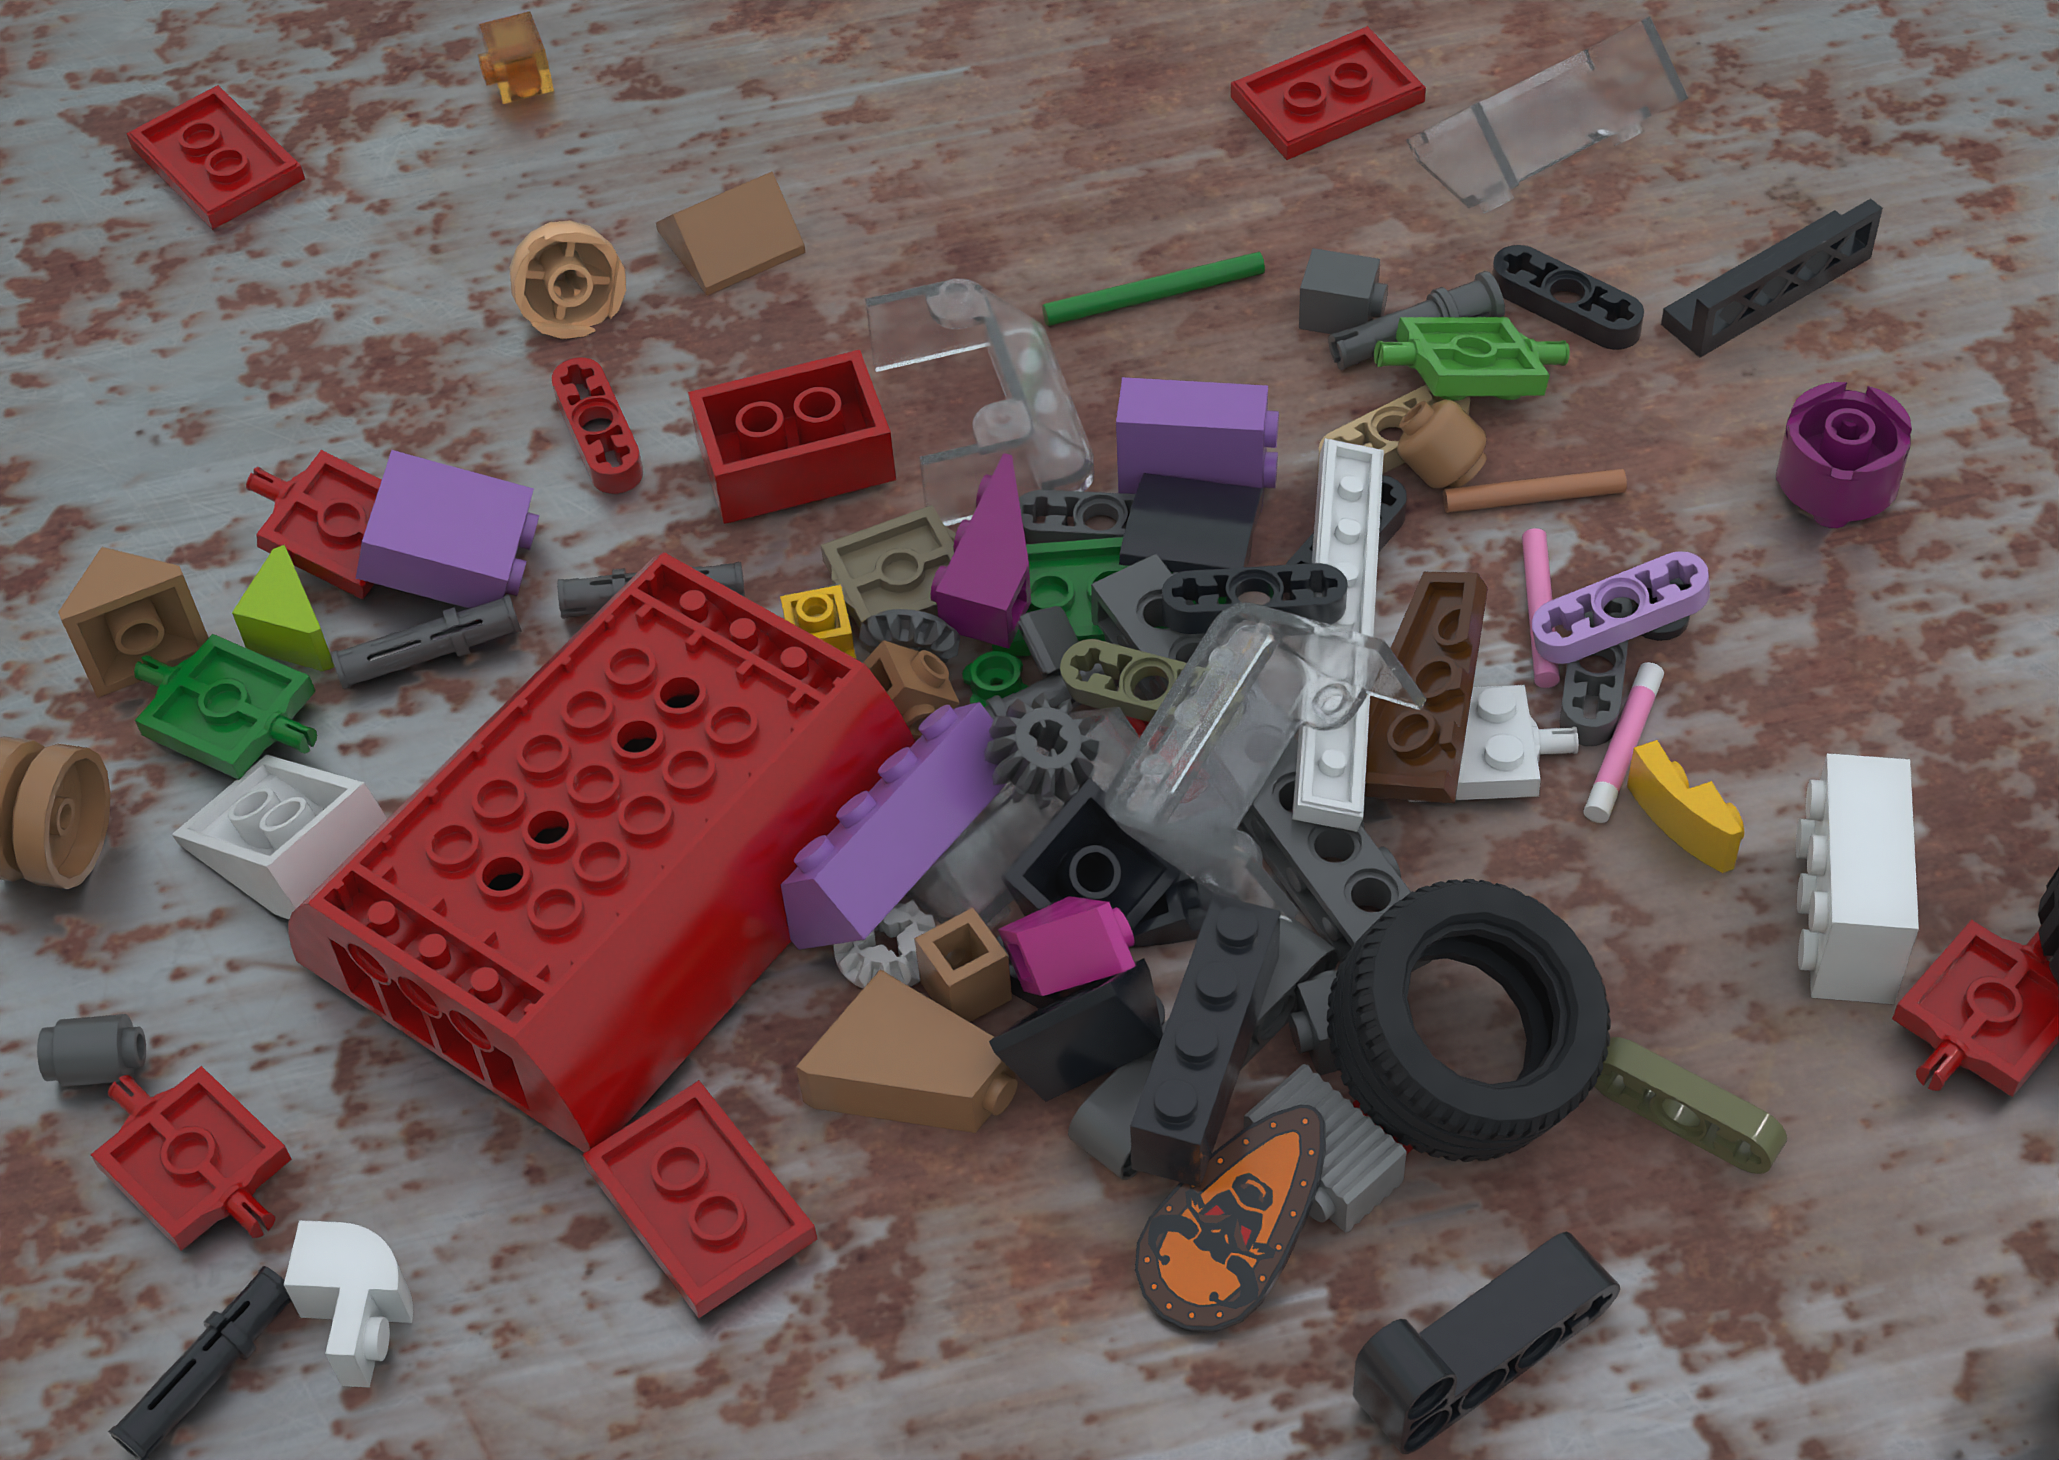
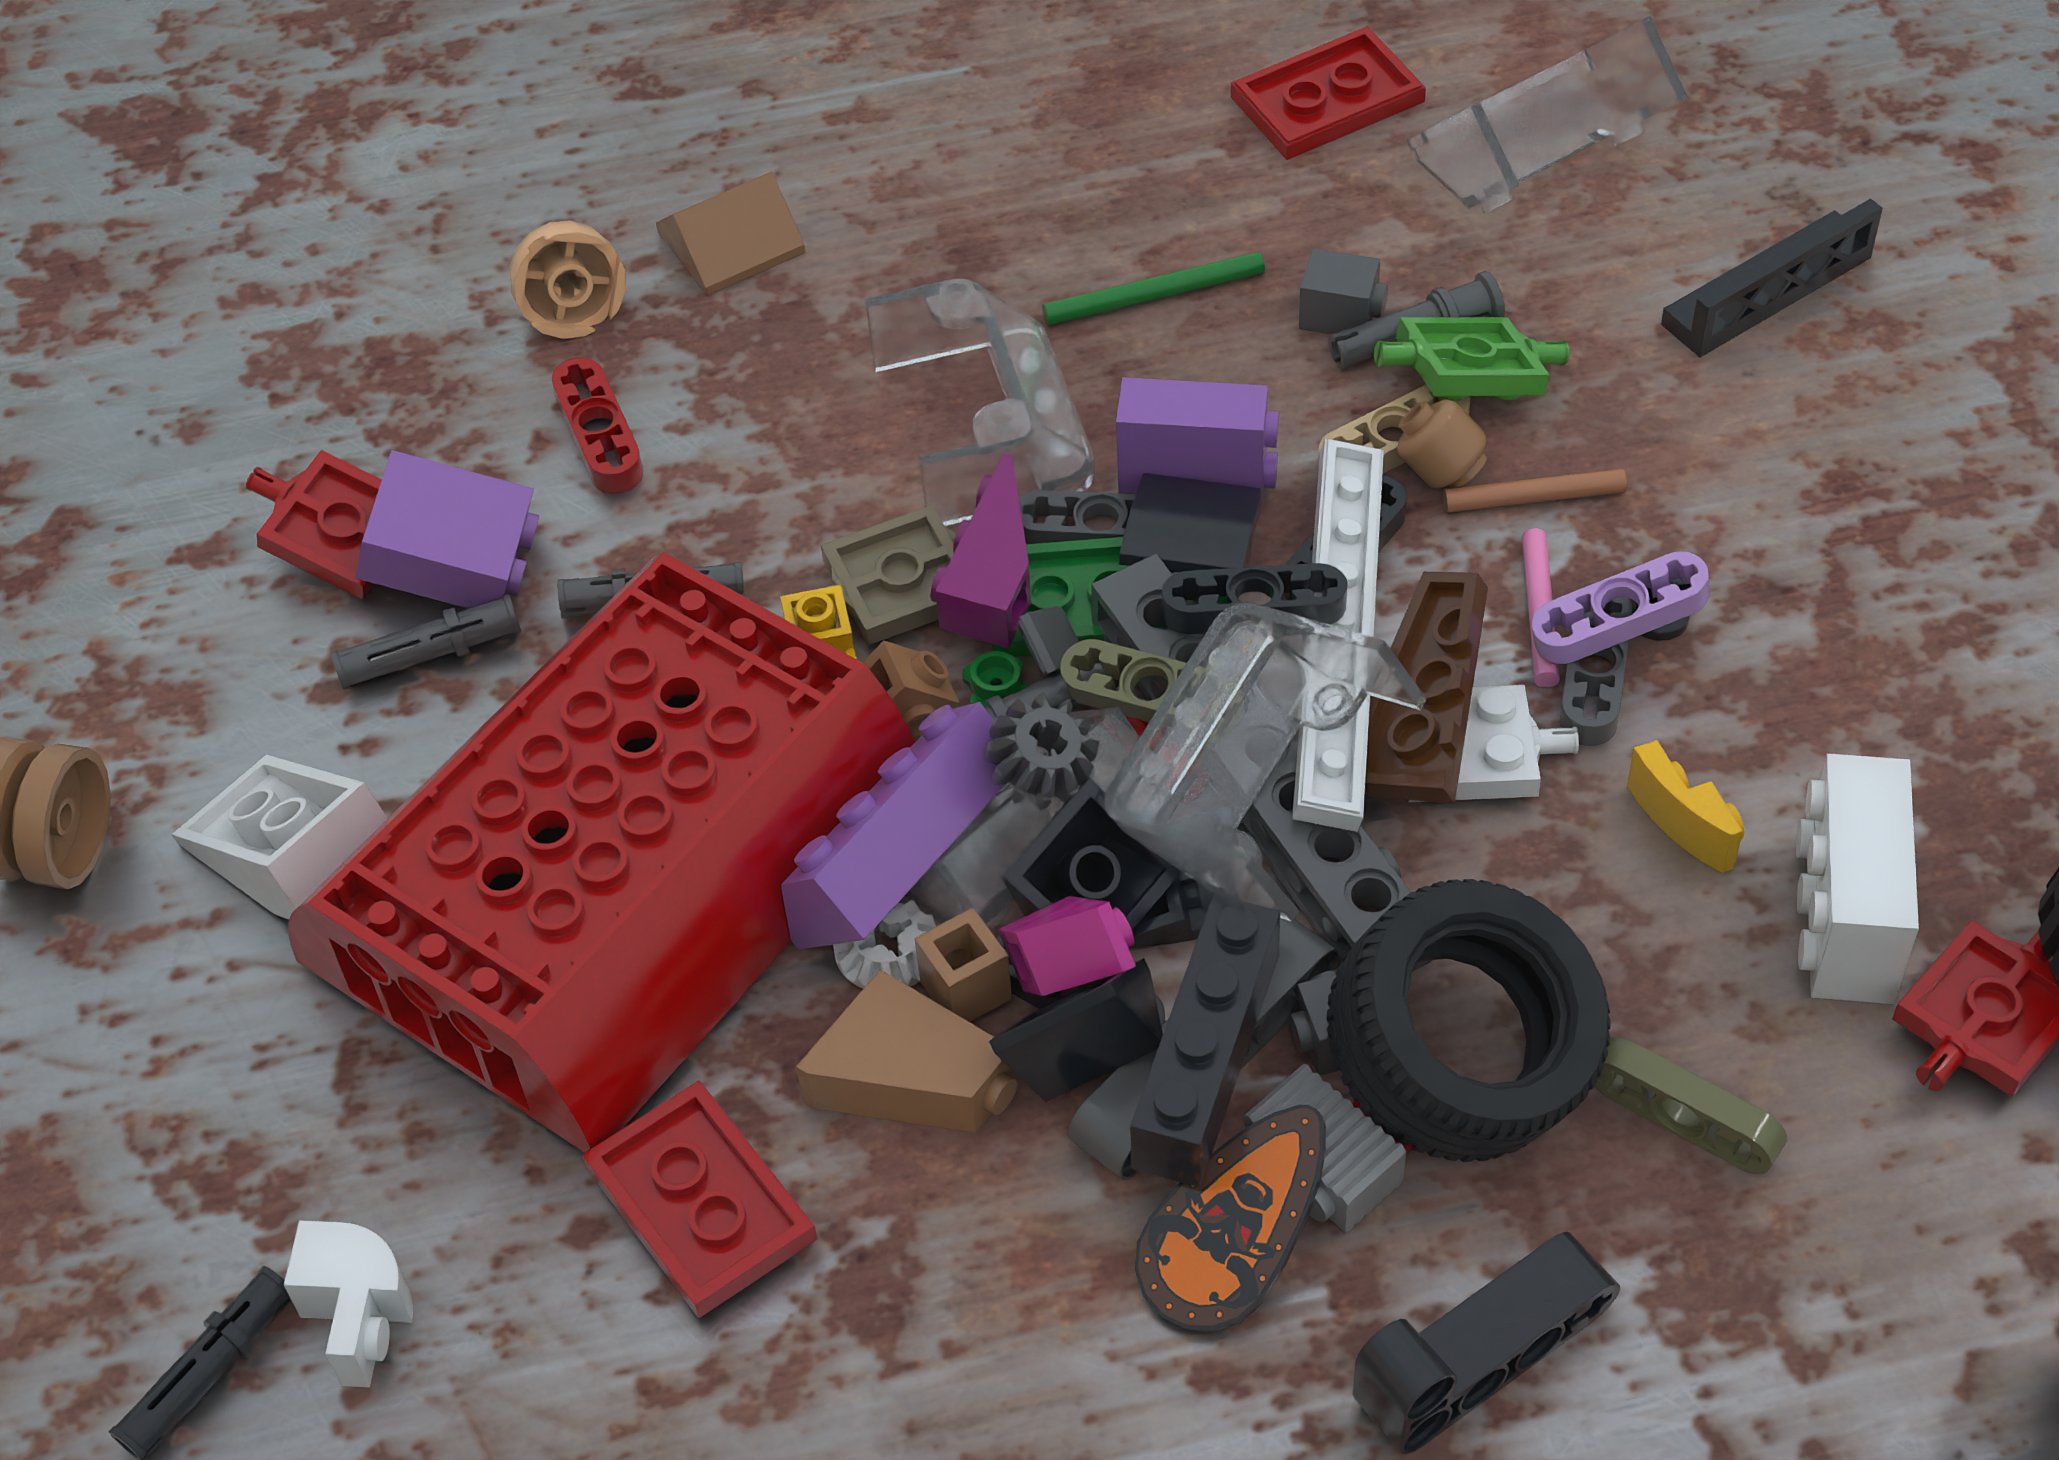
(90, 1050): dark grey brick -> none
(127, 611): medium nougat slope -> none
(191, 1157): red plate -> none
(215, 157): red tile -> none
(225, 705): green plate -> none
(278, 617): lime slope -> none
(514, 58): clear orange brick -> none
(792, 436): red brick -> none
(911, 630): dark grey gear -> none
(1601, 316): black beam -> none
(1622, 743): bright pink bar -> none
(1844, 453): magenta brick -> none

